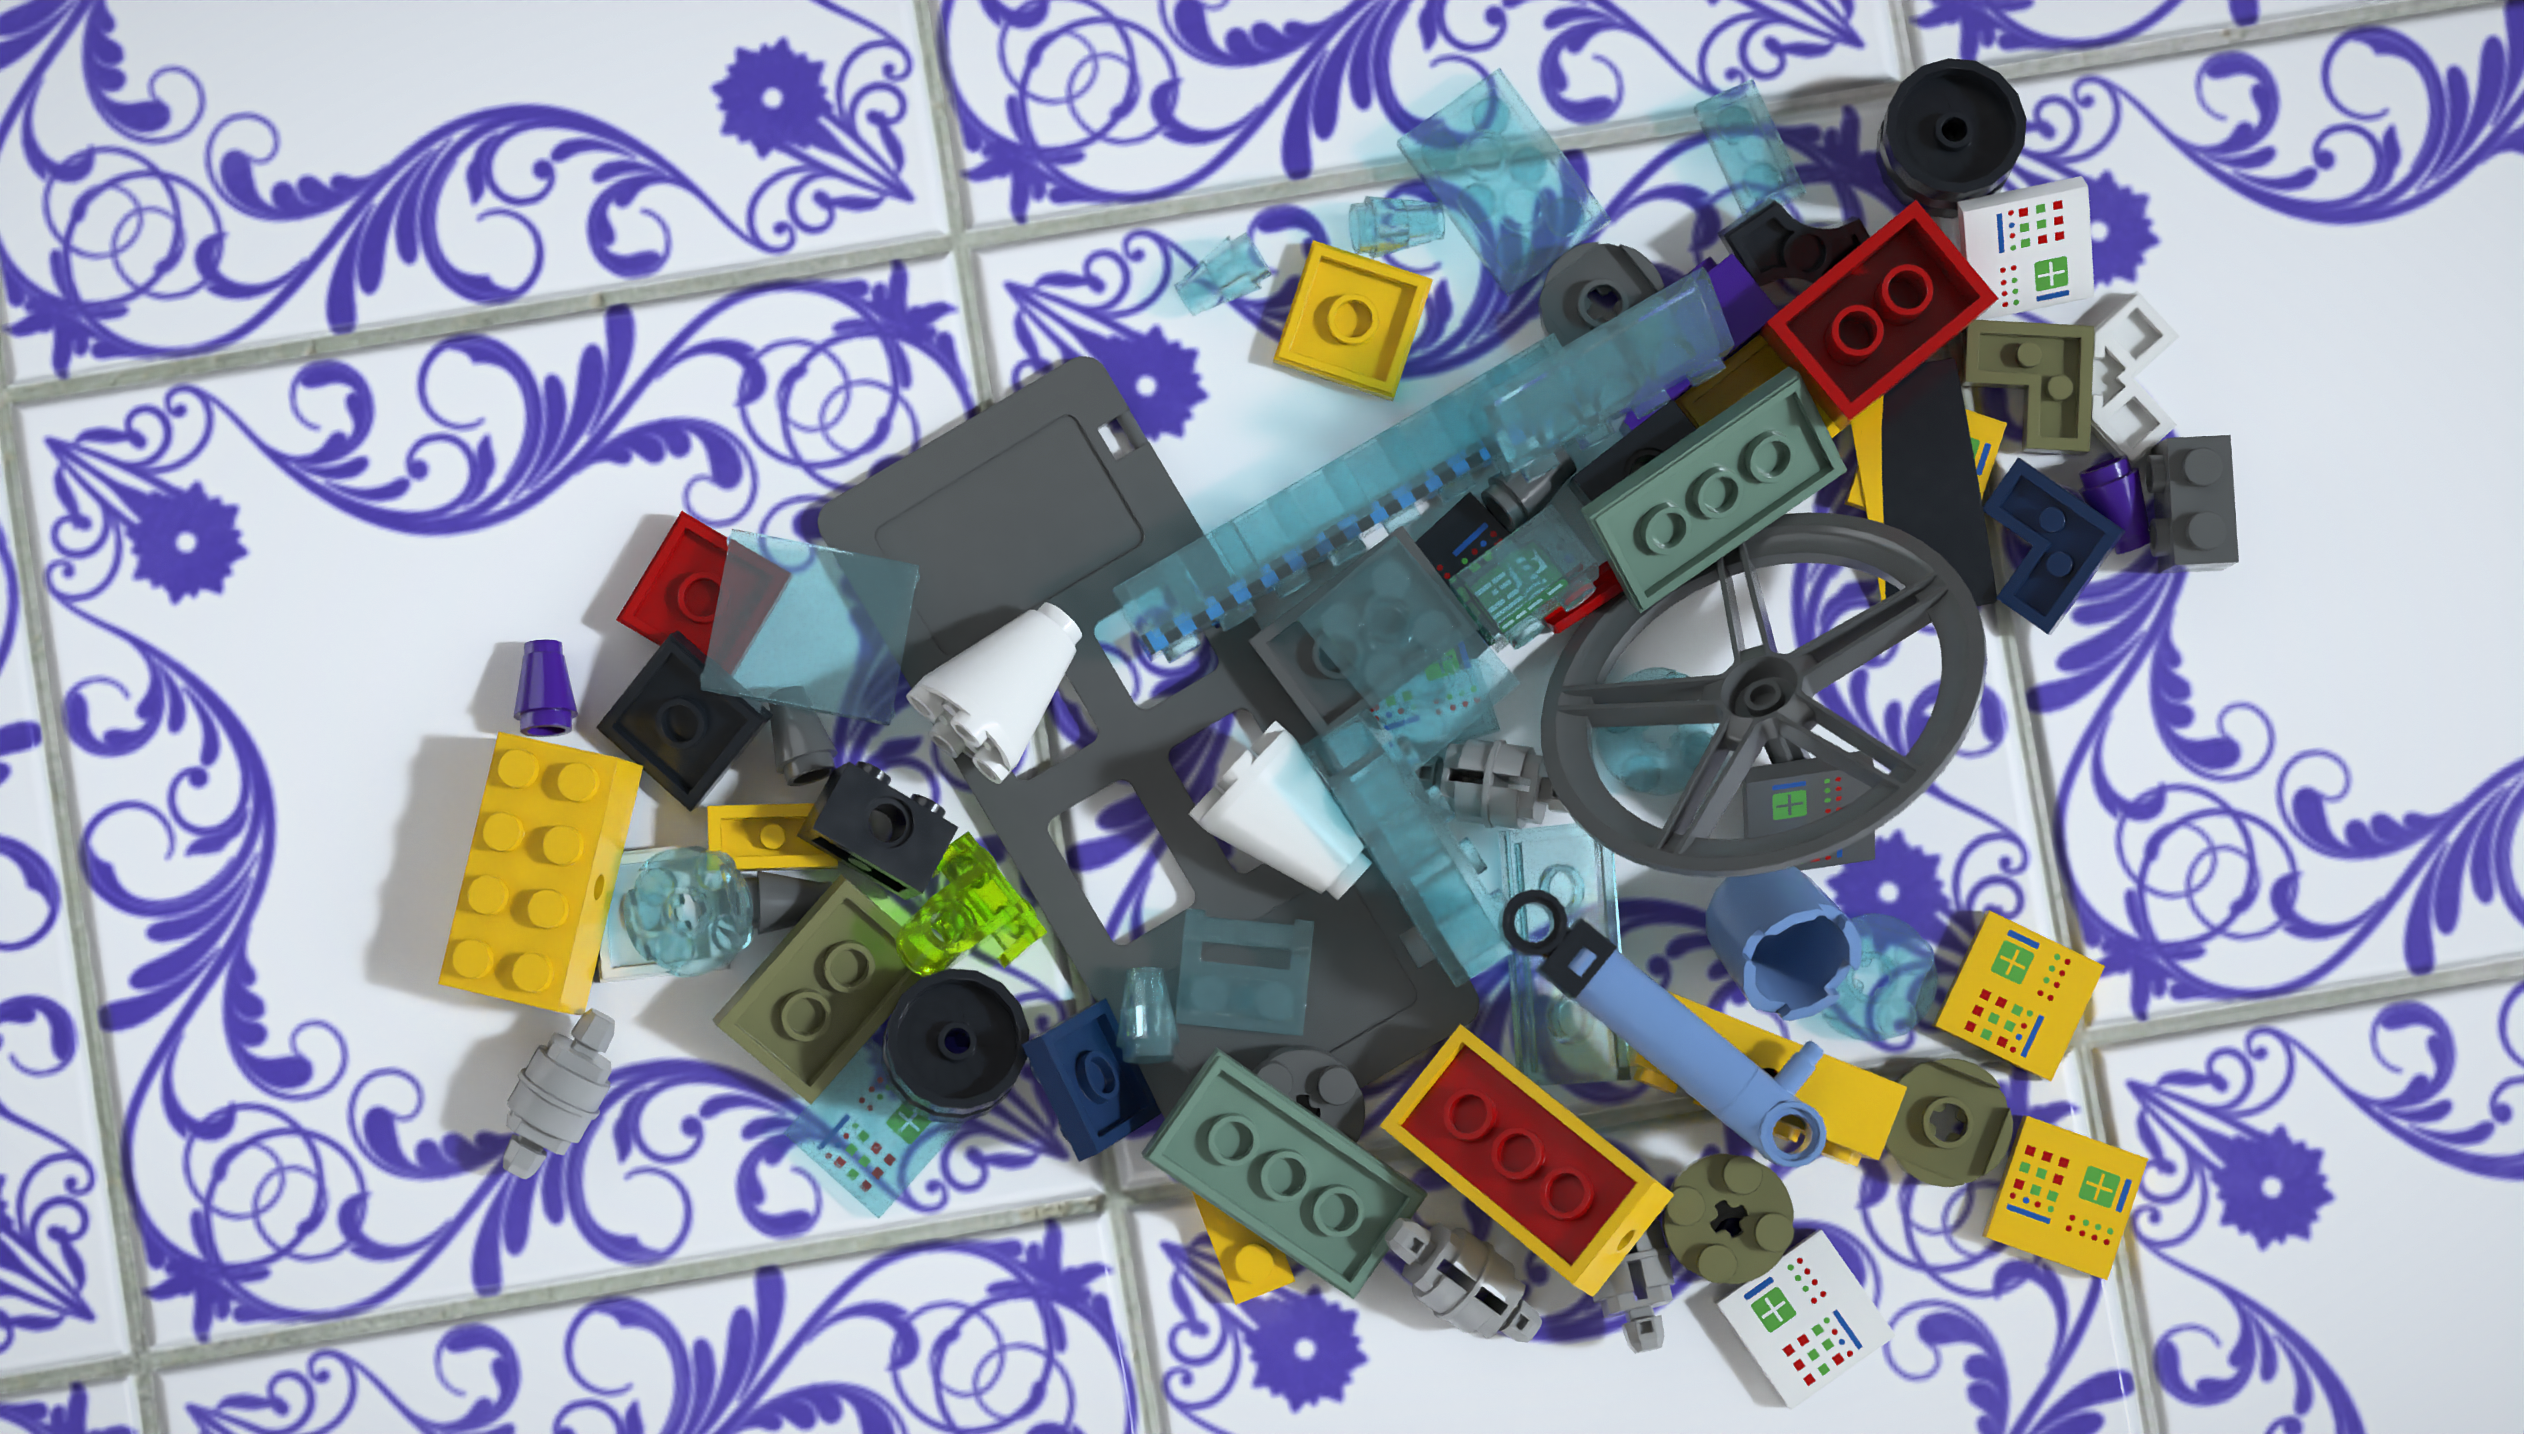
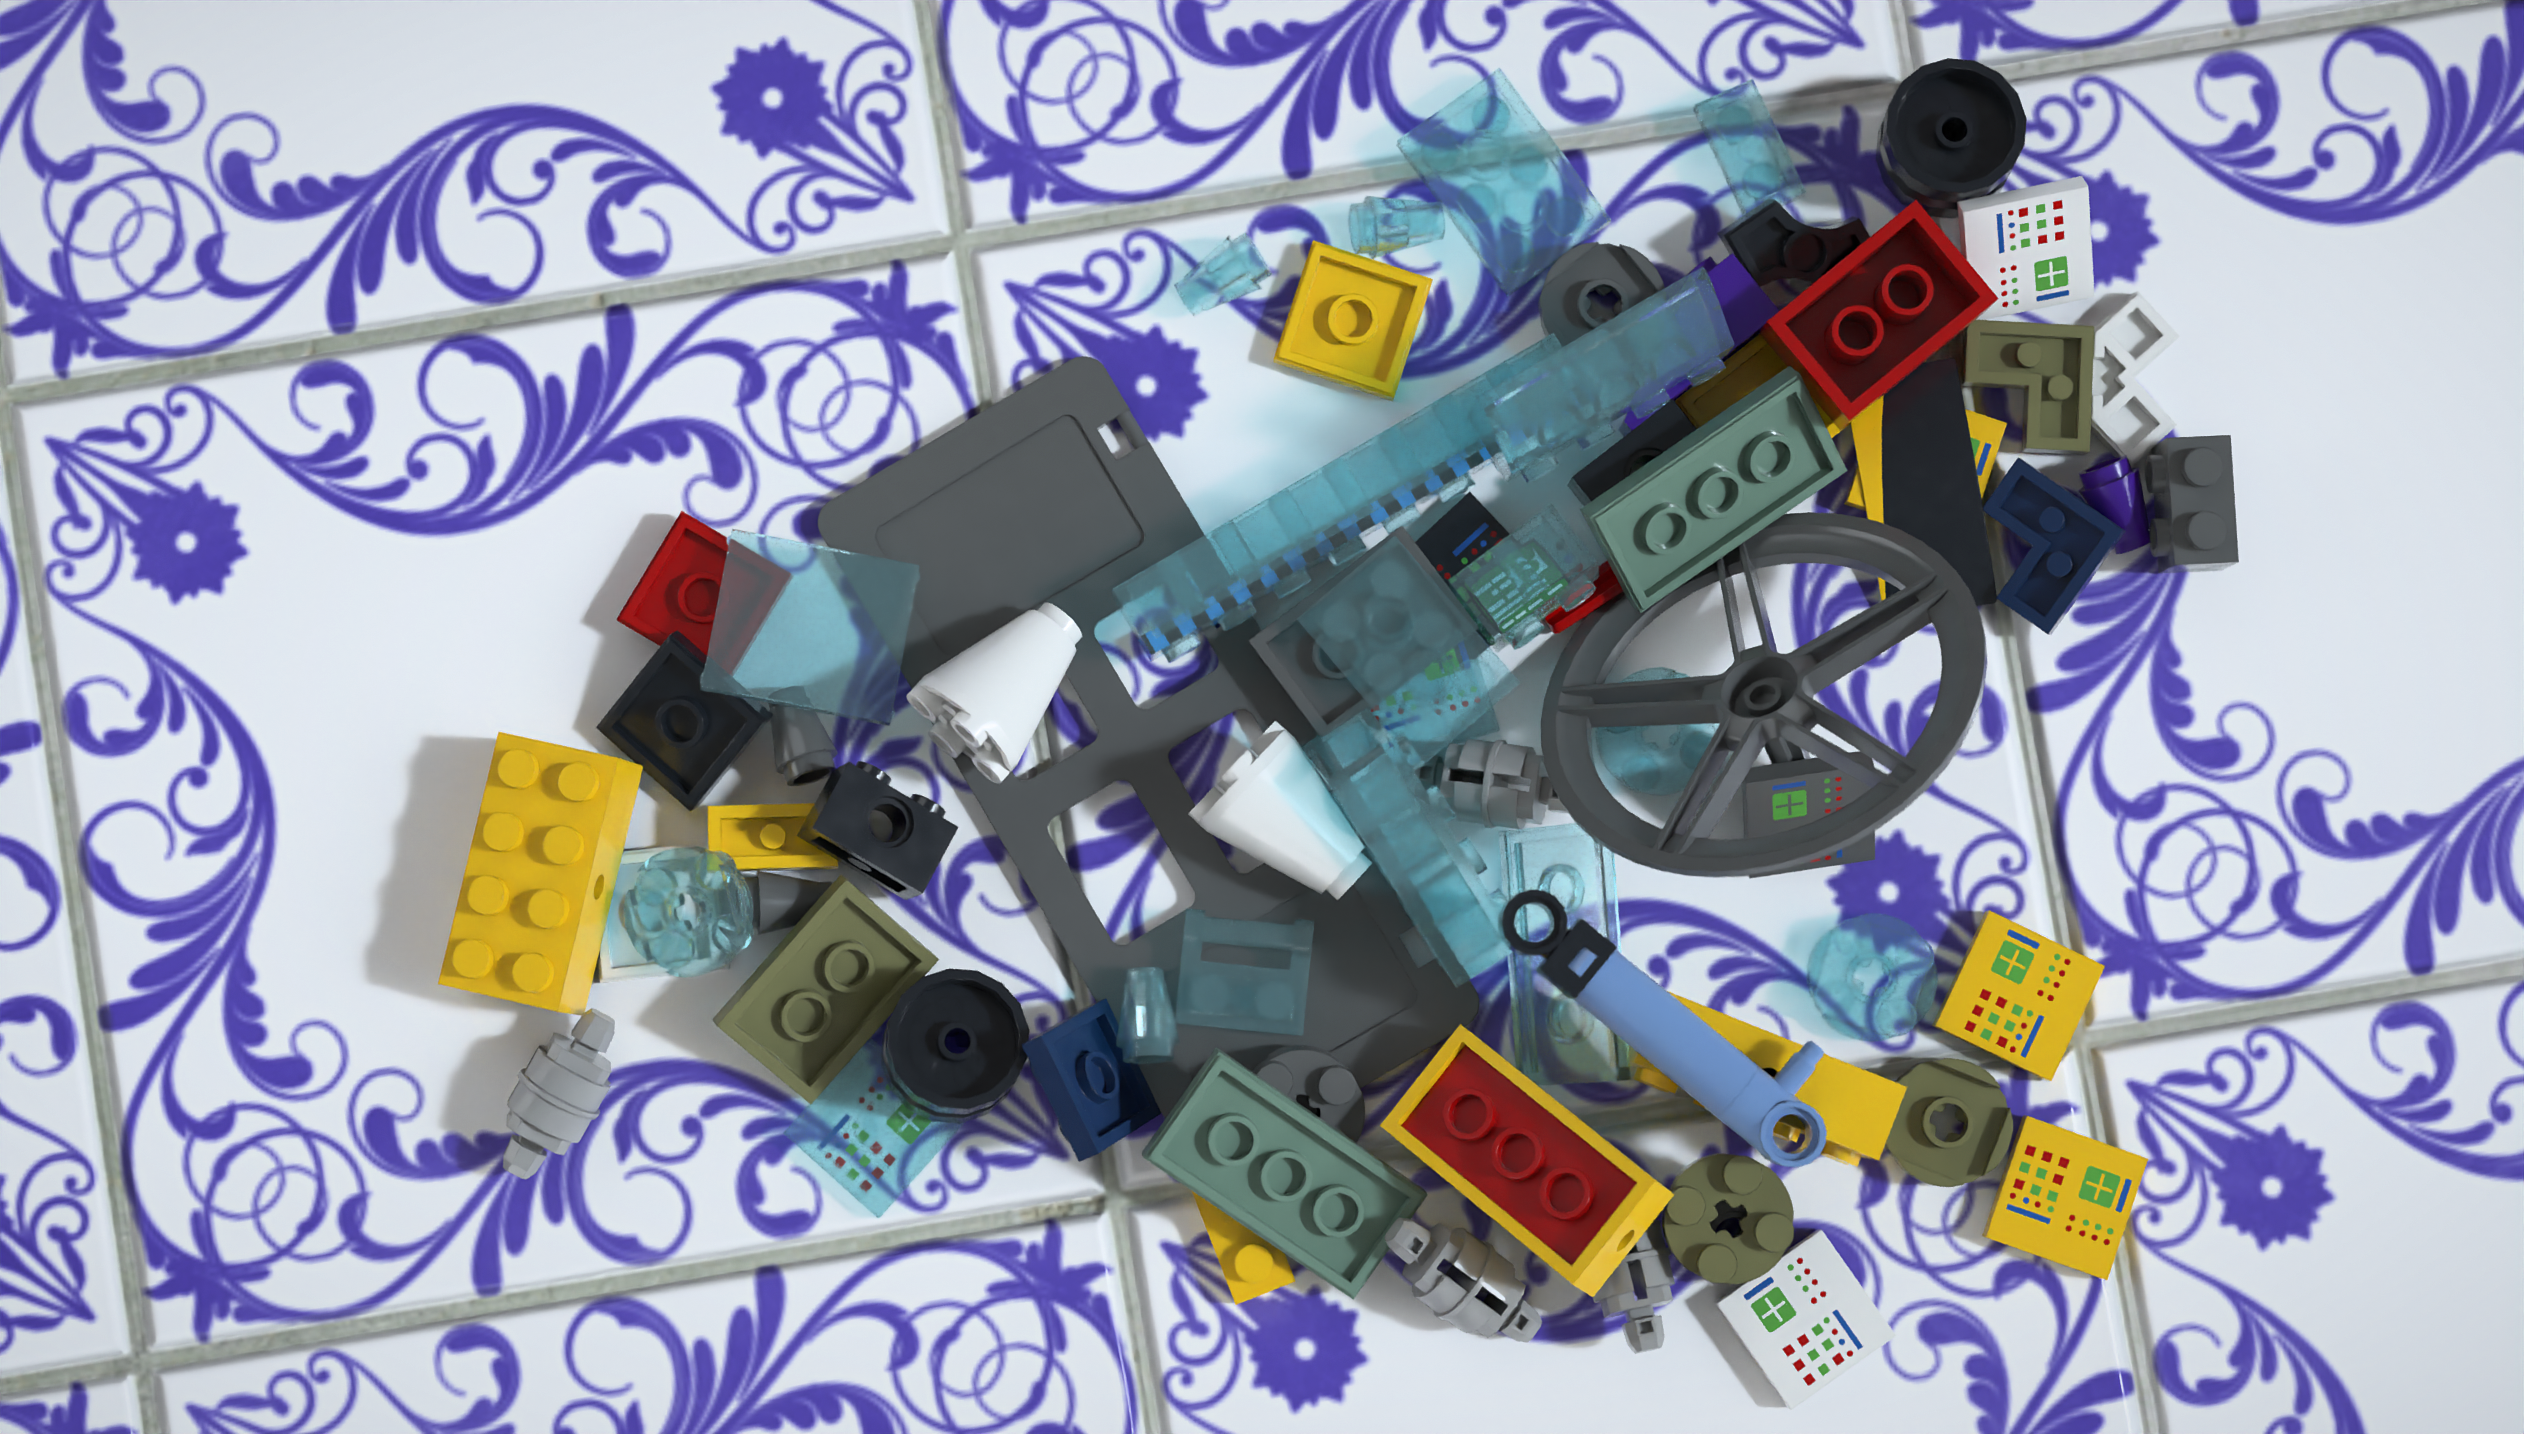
(544, 691): dark purple cone -> none
(968, 914): clear neon green pin -> none
(1520, 501): dark grey cone -> none
(1782, 941): medium blue cylinder -> none

